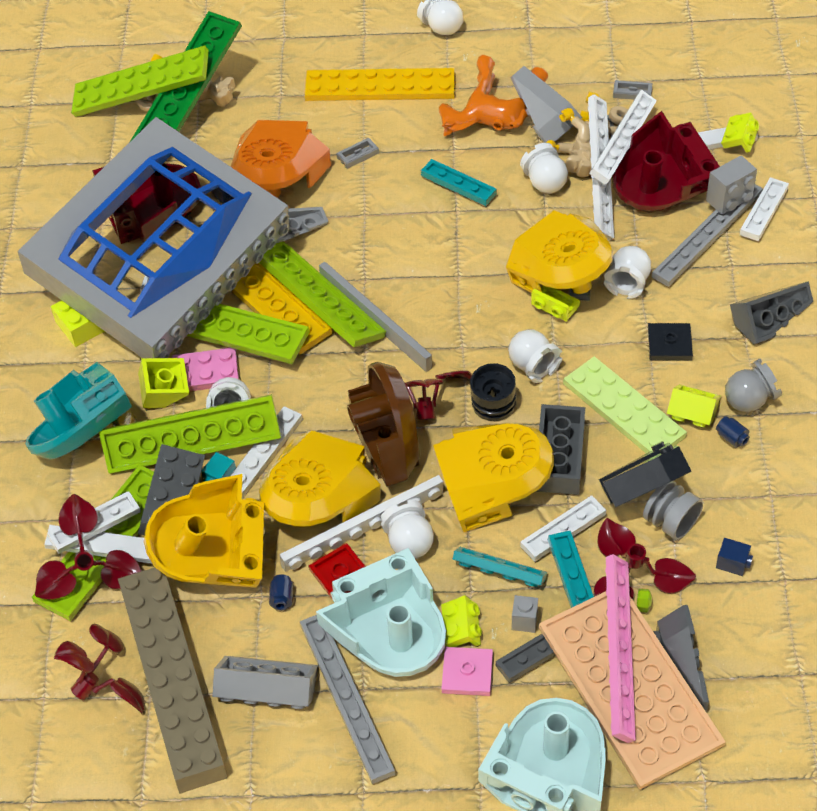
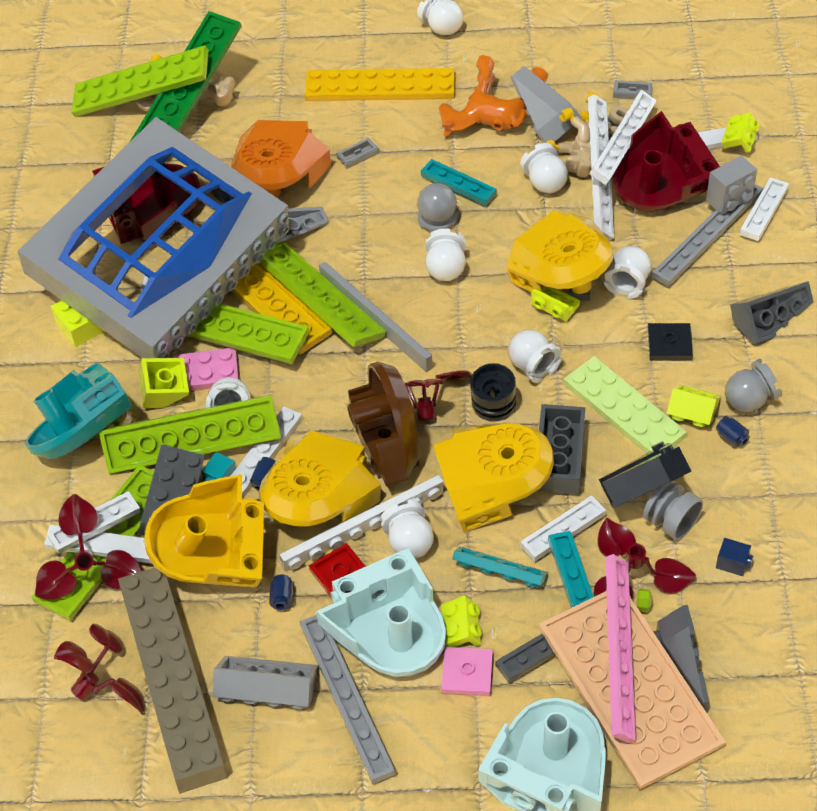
(260, 471): none -> dark blue brick
(437, 207): none -> light grey tile
(445, 254): none -> white tile
(524, 614): light grey brick -> none

